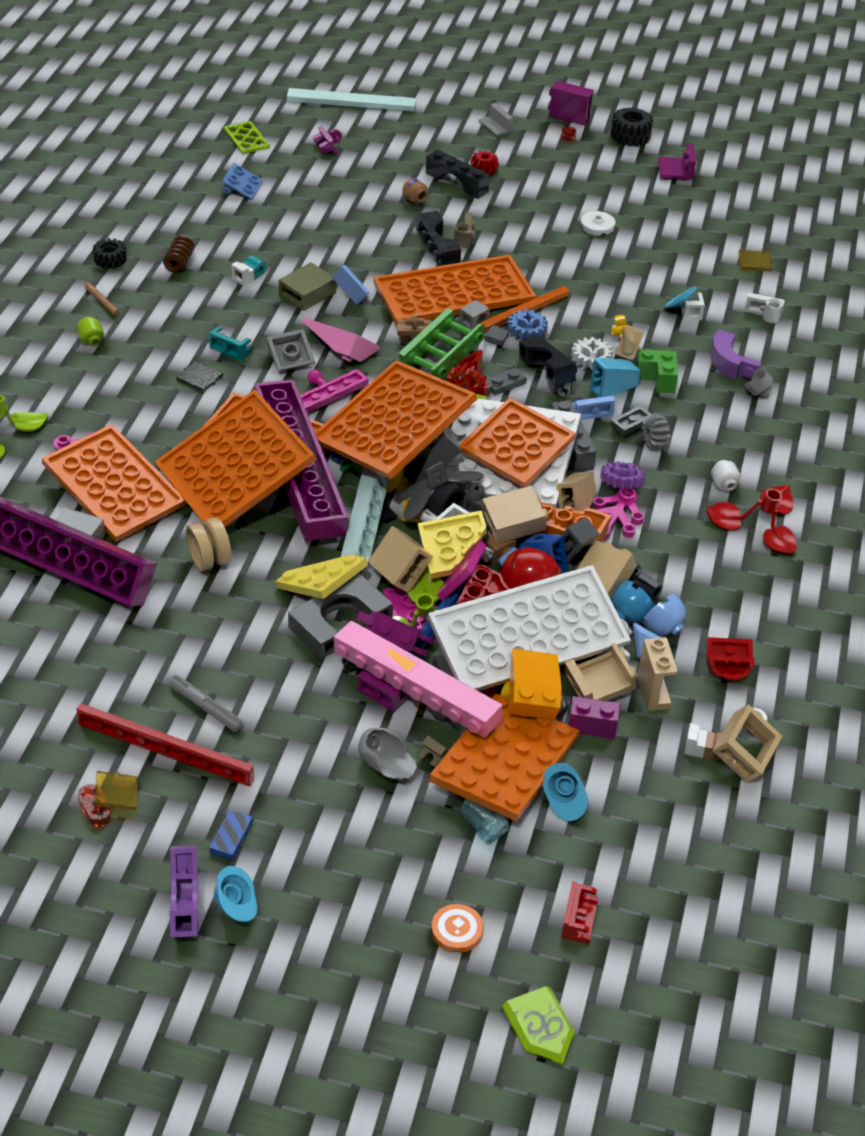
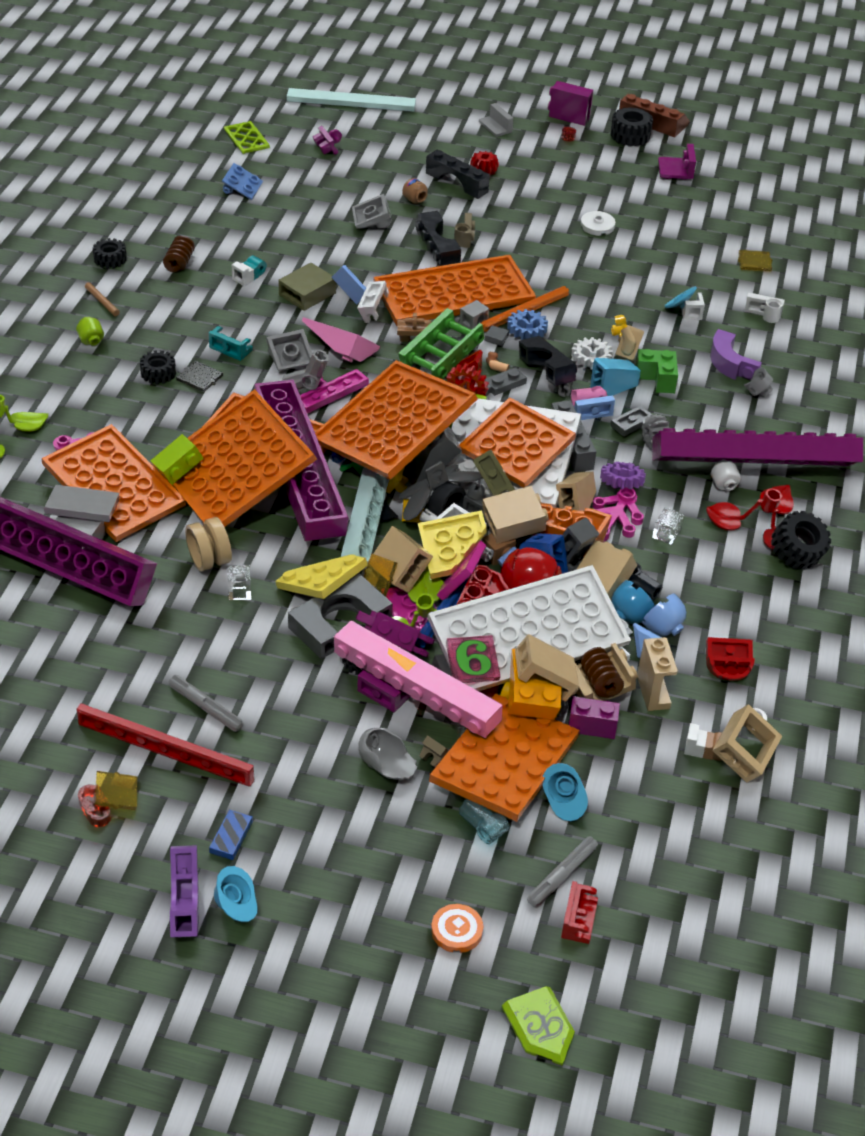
(82, 503): none -> light grey tile
(157, 367): none -> black tyre
(177, 459): none -> lime brick
(239, 582): none -> clear brick
(312, 374): none -> light grey piece
(371, 300): none -> white hinge
(372, 213): none -> light grey slope
(380, 573): none -> clear yellow piece
(473, 659): none -> clear pink tile
(493, 473): none -> olive plate
(494, 364): none -> light nougat arm
(547, 661): none -> tan panel
(562, 871): none -> light grey axle
(587, 393): none -> bright pink piece
(601, 673): none -> reddish brown piece
(664, 119): none -> copper slope
(668, 526): none -> clear brick
(757, 448): none -> magenta brick
(794, 551): none -> black tyre

